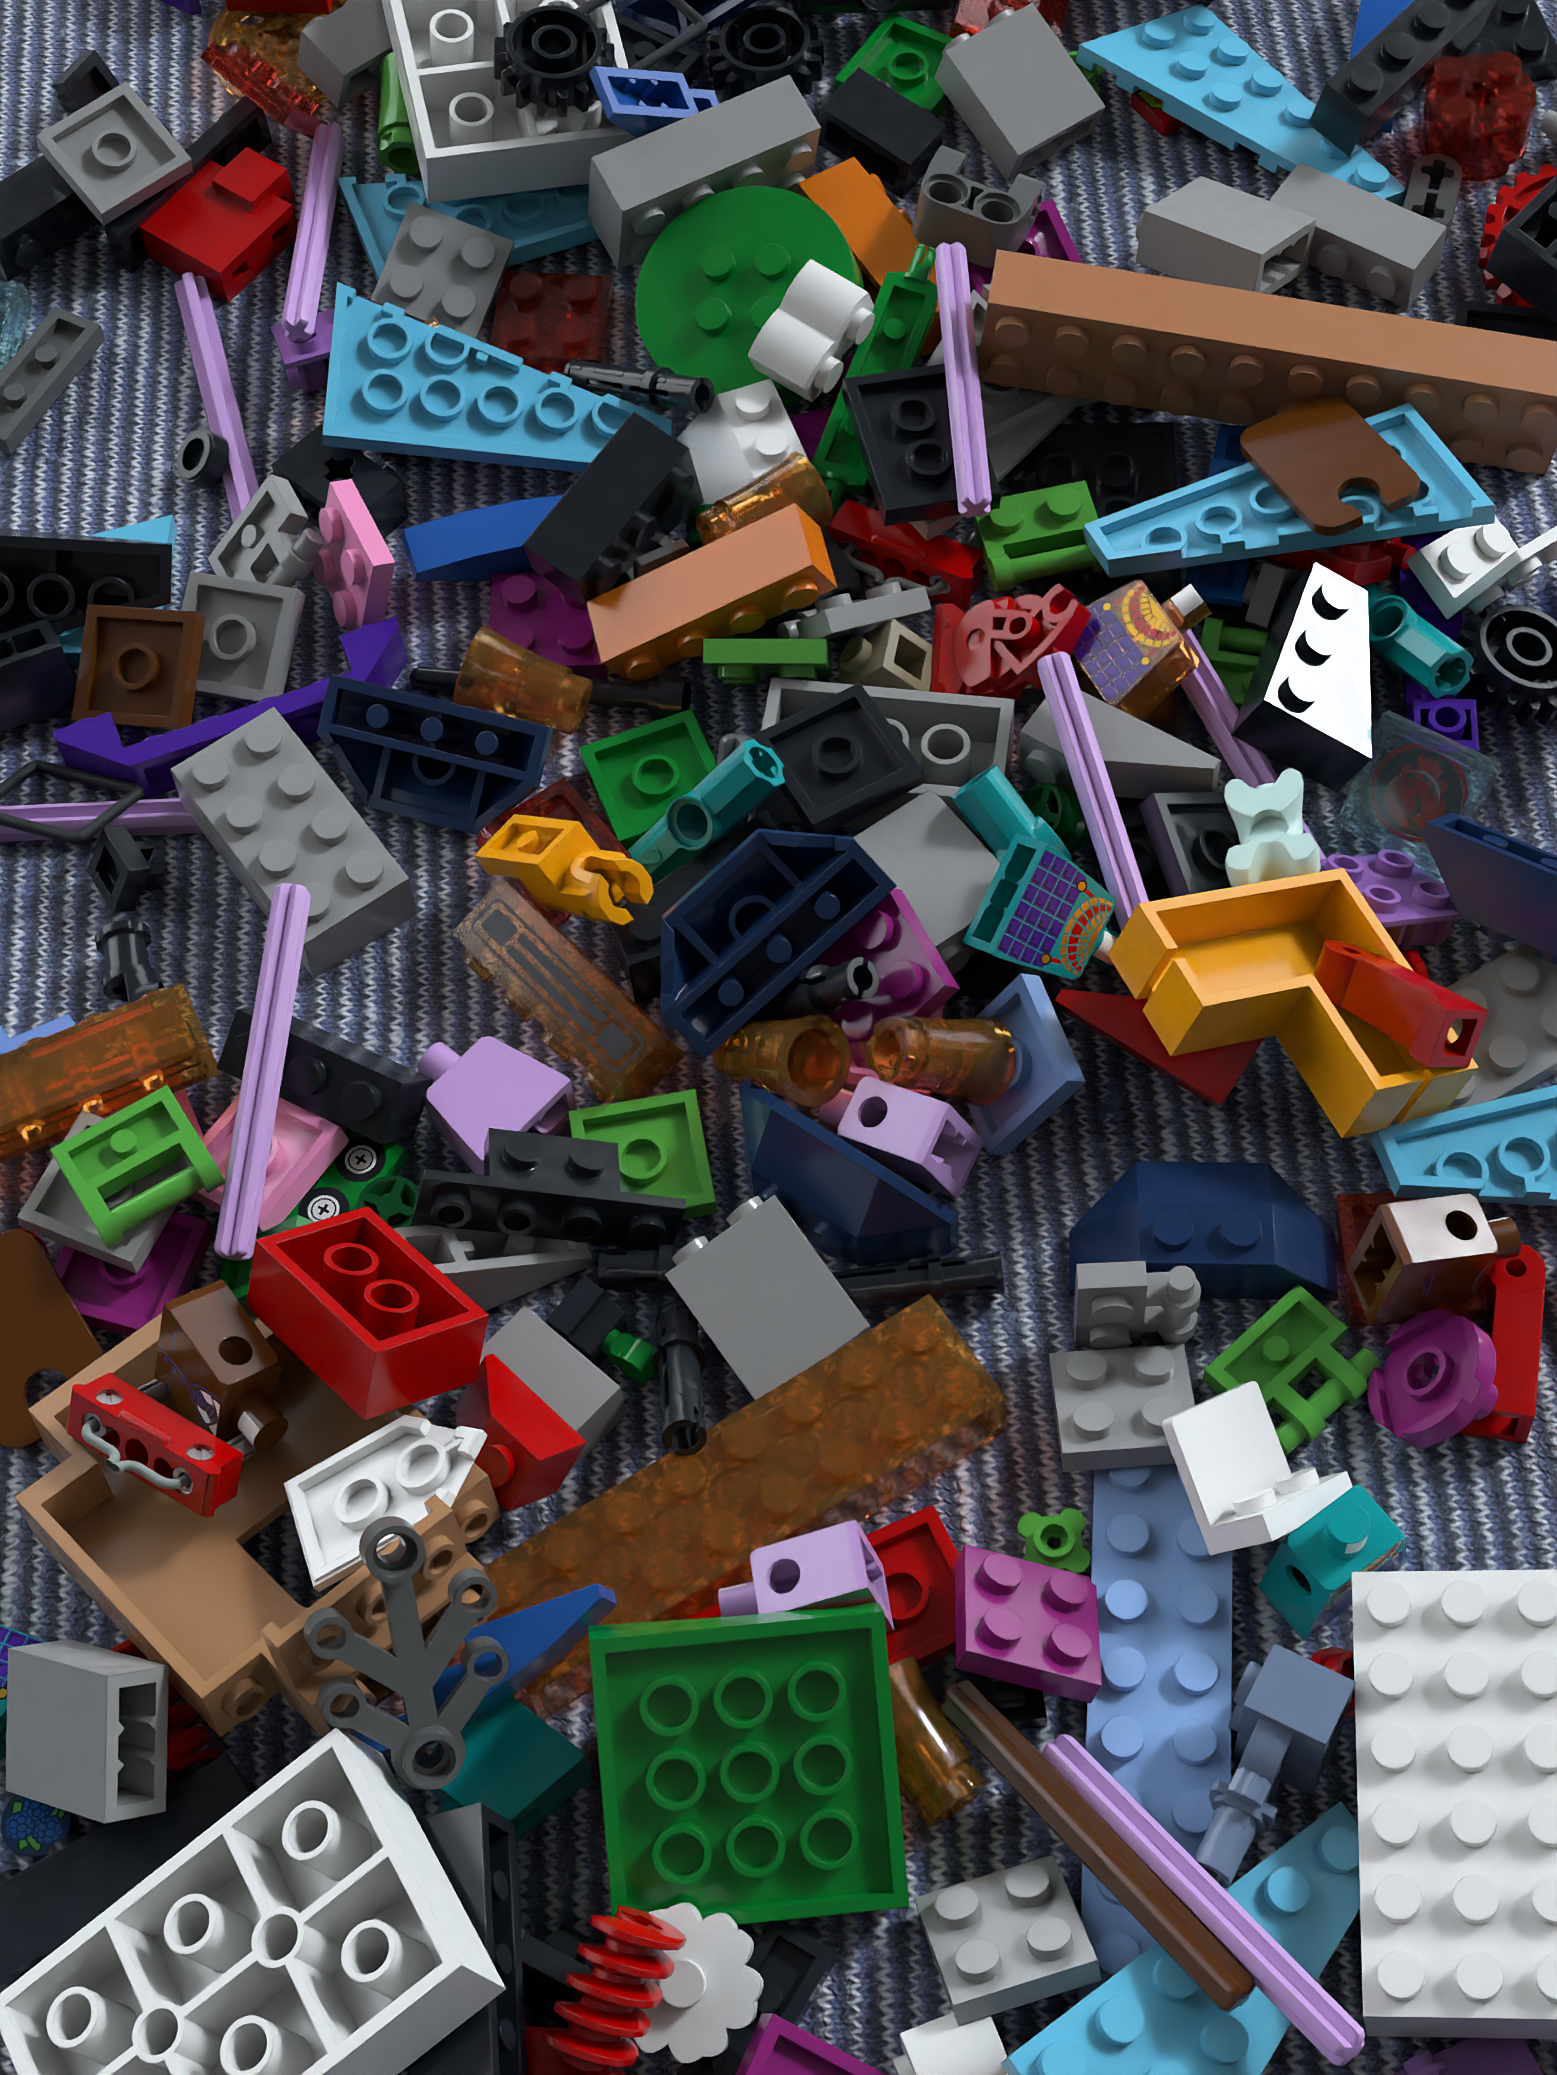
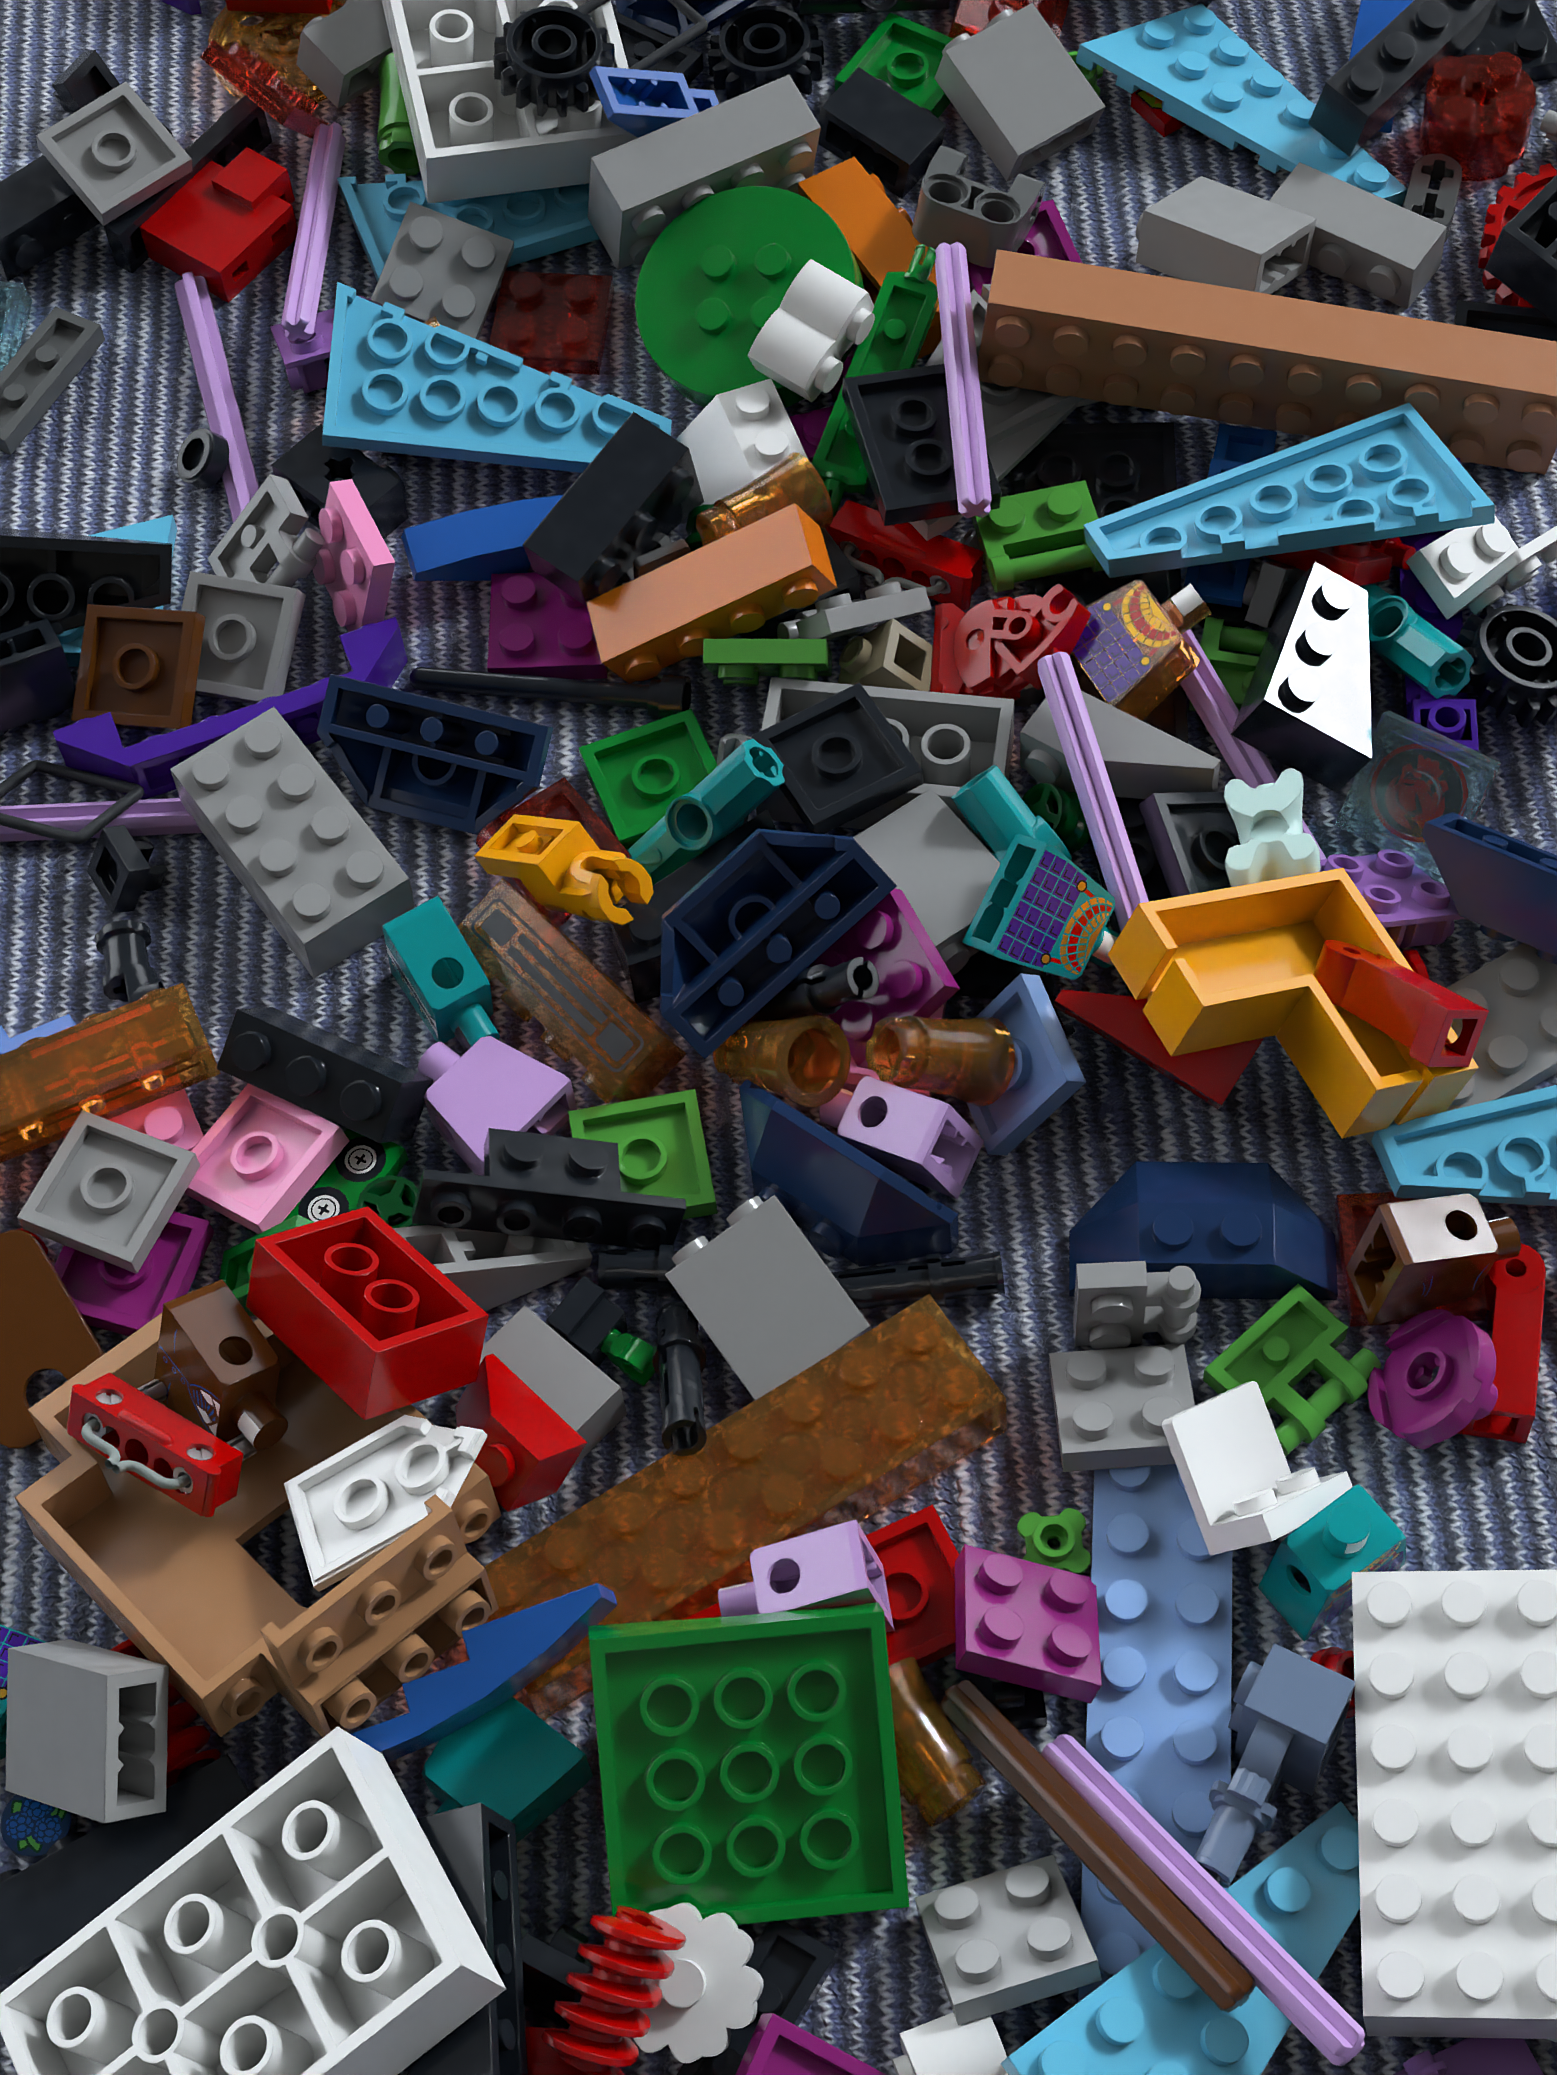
(128, 1149): bright green plate -> none
(262, 1073): lavender axle -> none
(414, 1664): dark grey plant -> none
(440, 974): none -> teal torso
(520, 684): clear orange plant -> none
(654, 388): black pin -> none
(1321, 452): reddish brown piece -> none

